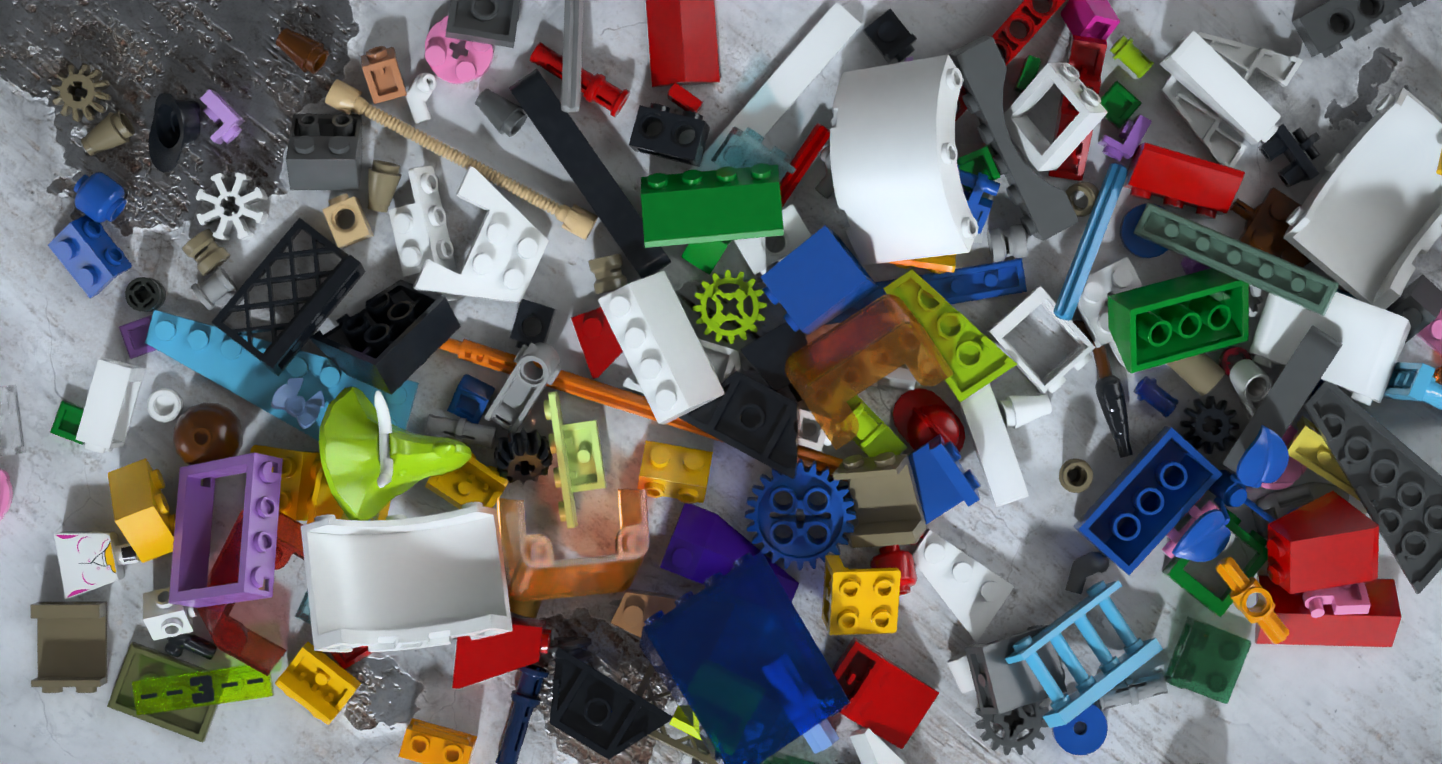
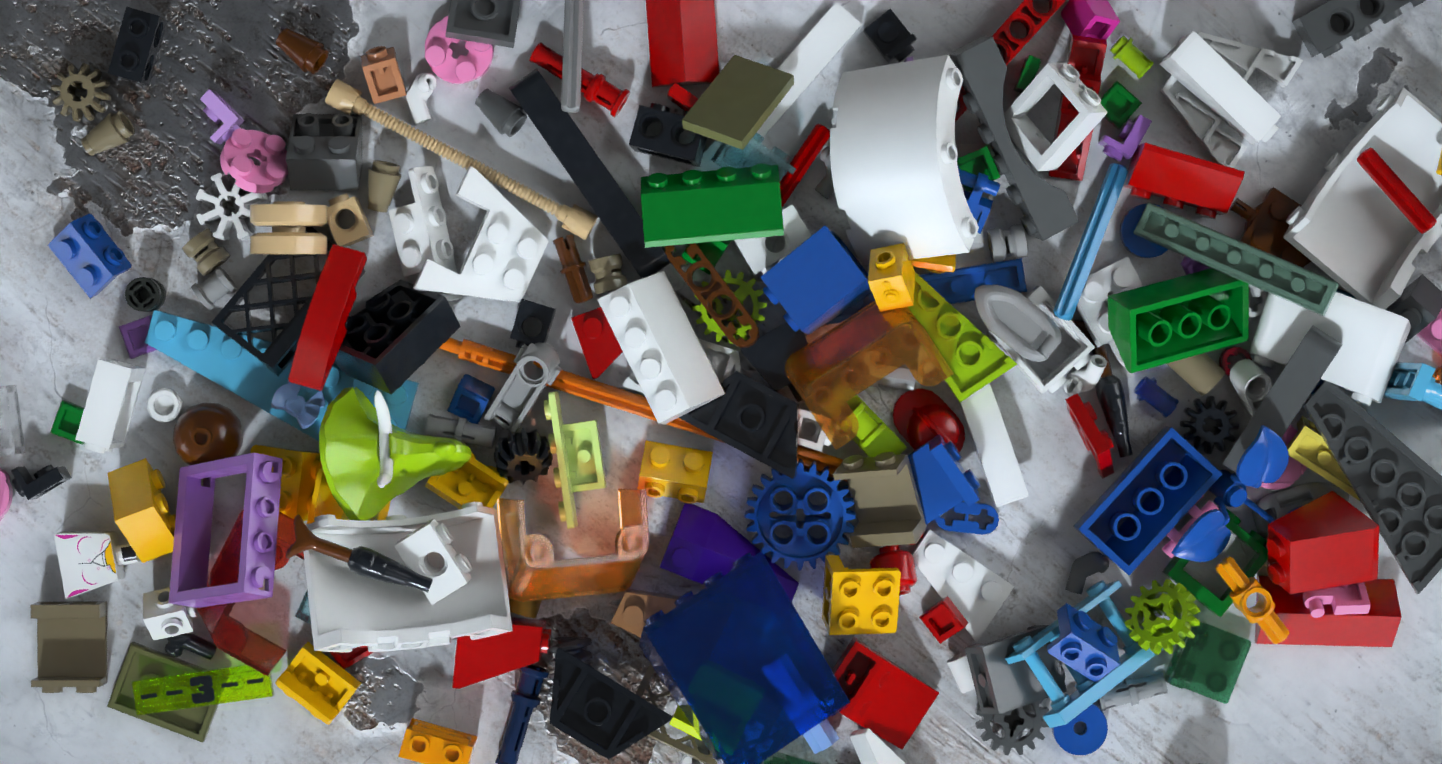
(46, 480): none -> black bracket
(99, 197): blue head -> none
(137, 46): none -> black brick
(172, 128): black piece -> none
(259, 145): none -> bright pink plate
(288, 228): none -> tan wheel
(326, 317): none -> red slope
(360, 559): none -> black piece
(435, 538): none -> white brick
(573, 269): none -> reddish brown axle
(709, 293): none -> reddish brown beam
(738, 102): none -> olive tile
(891, 277): none -> yellow head
(943, 619): none -> red tile
(969, 526): none -> blue beam
(1016, 321): none -> light grey piece
(1023, 409): white cone -> none
(1083, 479): dark tan cone -> none
(1084, 644): none -> blue bracket
(1085, 378): none -> white arm
(1091, 192): dark tan piece -> none
(1096, 441): none -> red wing
(1157, 631): none -> lime gear
(1300, 166): black hips -> none
(1396, 190): none -> red axle

